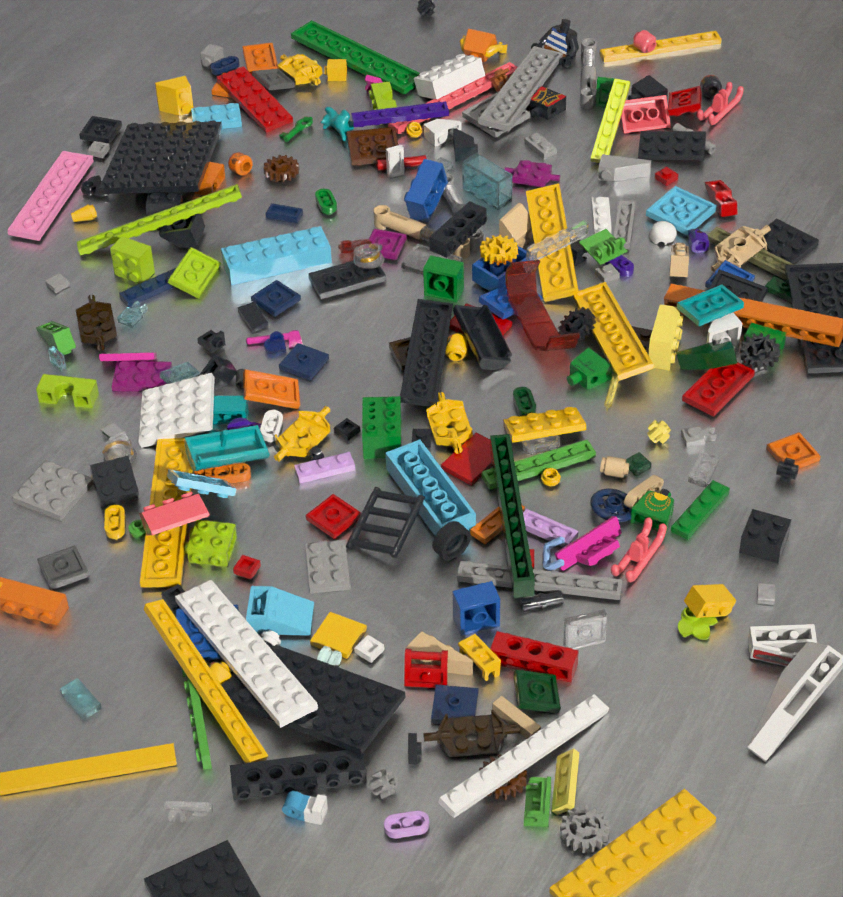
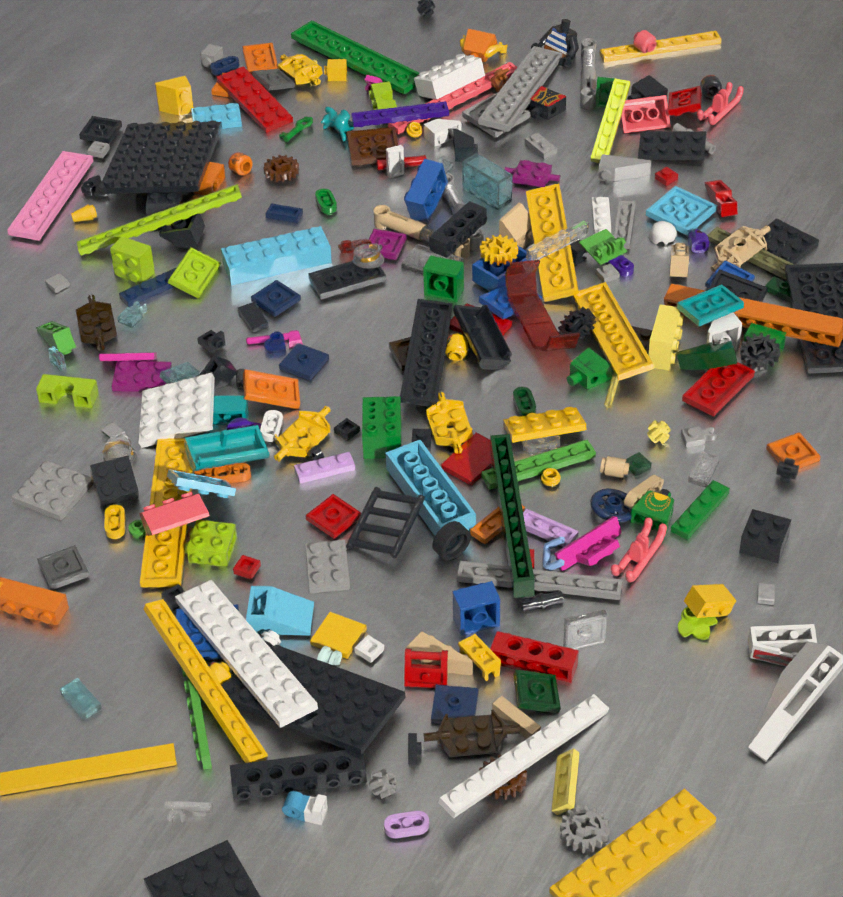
(537, 802): bright green hinge -> none

